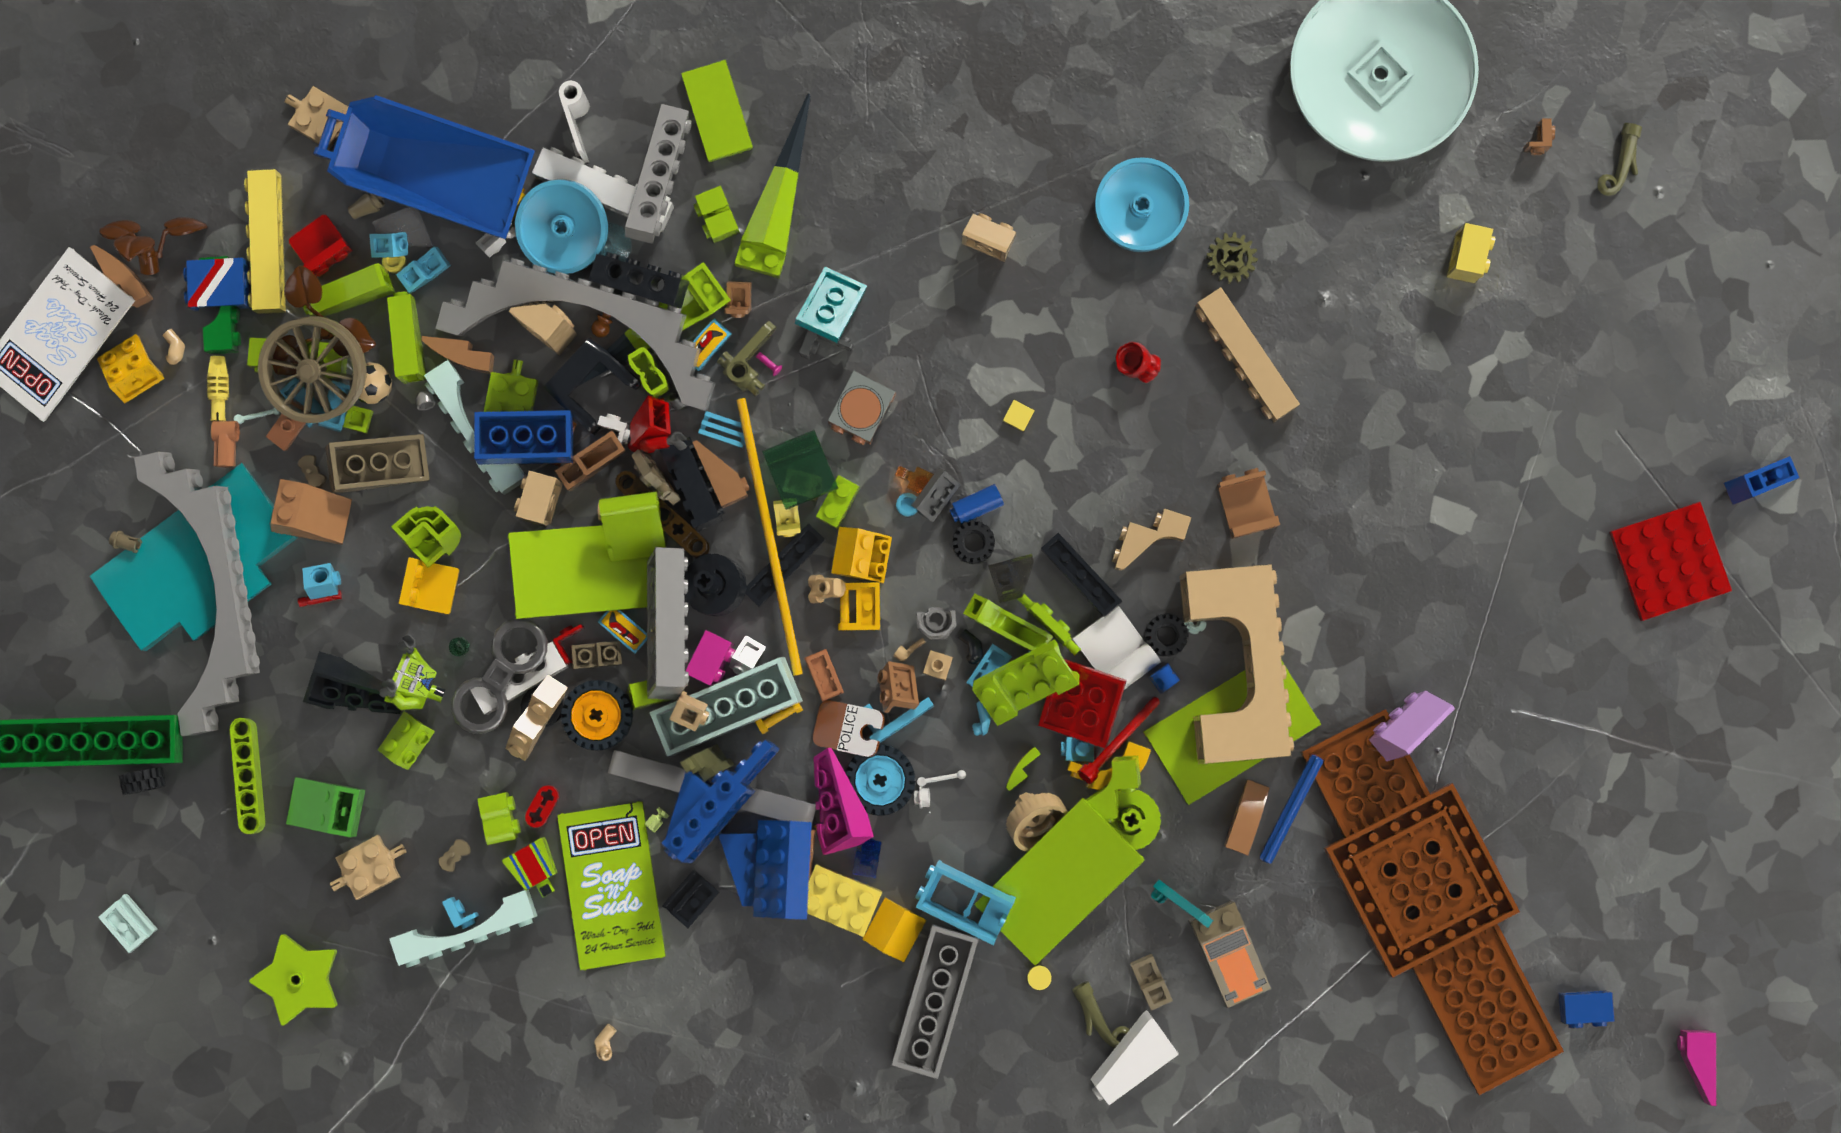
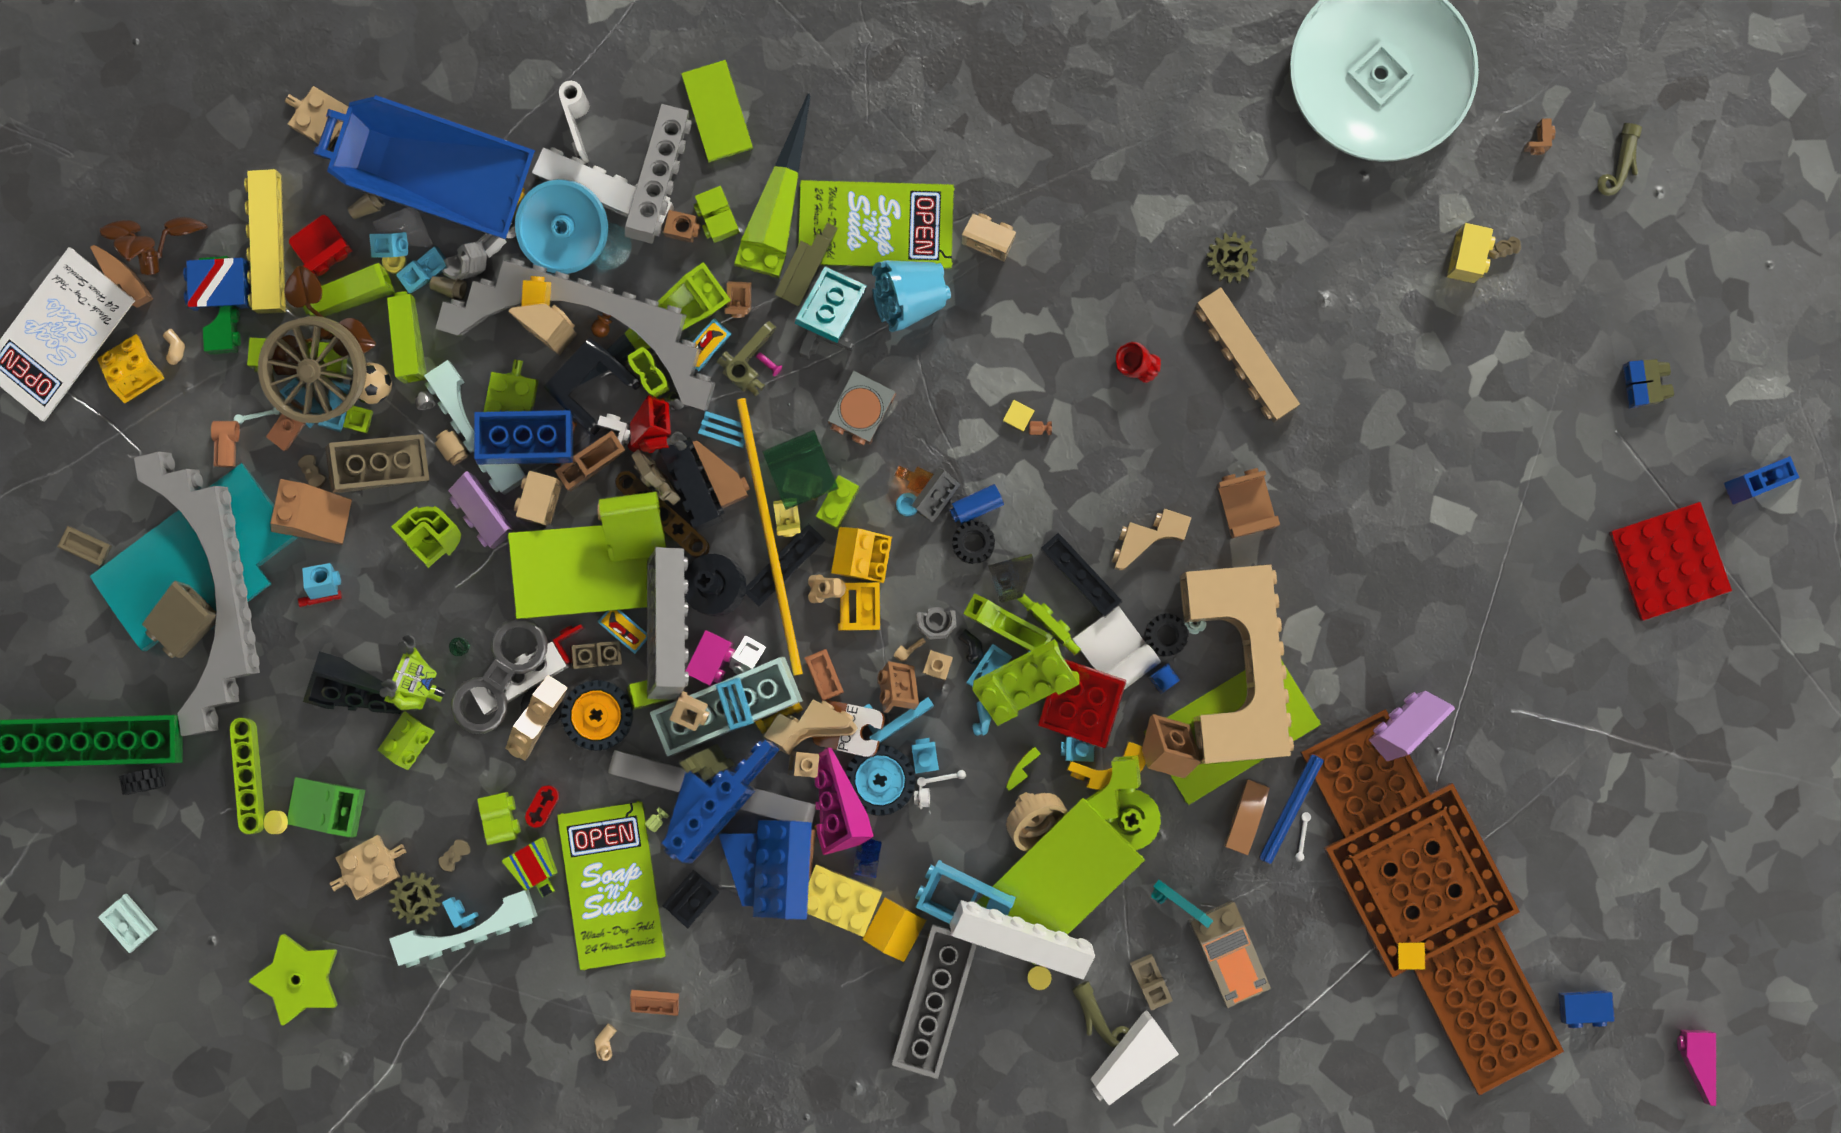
(84, 546): none -> dark tan tile
(120, 540): dark tan pin -> none
(179, 620): none -> dark tan slope
(217, 386): light yellow hinge -> none
(275, 822): none -> light yellow tile
(412, 908): none -> olive gear
(429, 587): yellow bracket -> none
(449, 287): none -> dark tan cone
(451, 447): none -> tan brick
(461, 353): medium nougat slope -> none
(467, 263): none -> light grey hair
(480, 510): none -> lavender slope
(536, 291): none -> yellow brick
(605, 273): black brick -> none
(654, 1002): none -> nougat plate
(674, 219): none -> medium nougat brick
(749, 720): none -> medium azure tile
(803, 764): none -> tan bracket
(804, 267): none -> olive piece
(817, 721): none -> tan arch
(879, 221): none -> lime piece
(908, 291): none -> medium azure cone
(924, 756): none -> medium azure bracket
(1022, 939): none -> white brick
(1038, 428): none -> nougat piece
(1090, 771): red piece -> none
(1142, 204): medium azure dish -> none
(1170, 747): none -> medium nougat slope
(1305, 818): none -> white hinge
(1411, 955): none -> yellow sticker
(1504, 248): none -> dark tan piece
(1651, 392): none -> hips

